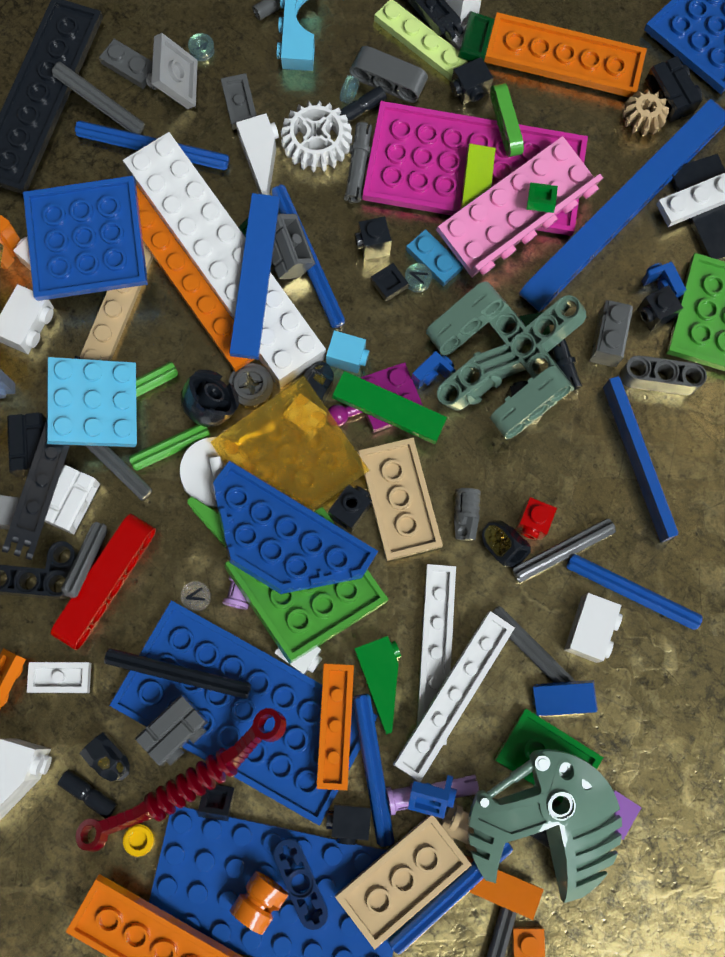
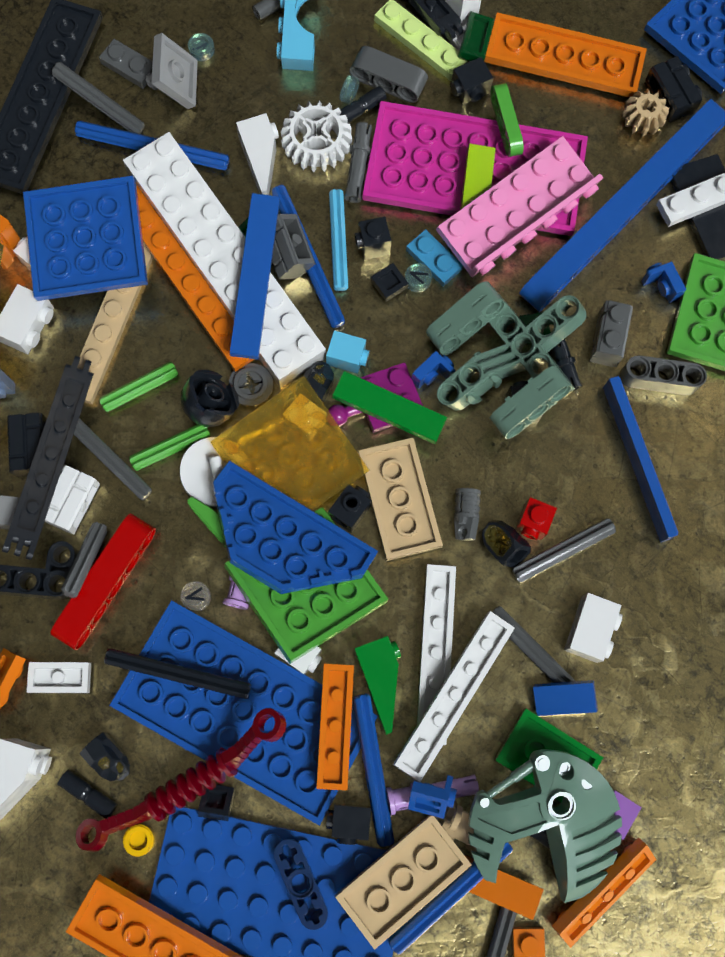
(91, 402): medium azure plate -> none
(172, 730): dark grey brick -> none
(238, 98): dark grey plate -> none
(257, 904): orange wheel -> none
(338, 240): none -> medium azure axle
(542, 197): green plate -> none
(621, 875): none -> orange plate
(634, 592): blue axle -> none
(659, 308): black brick -> none

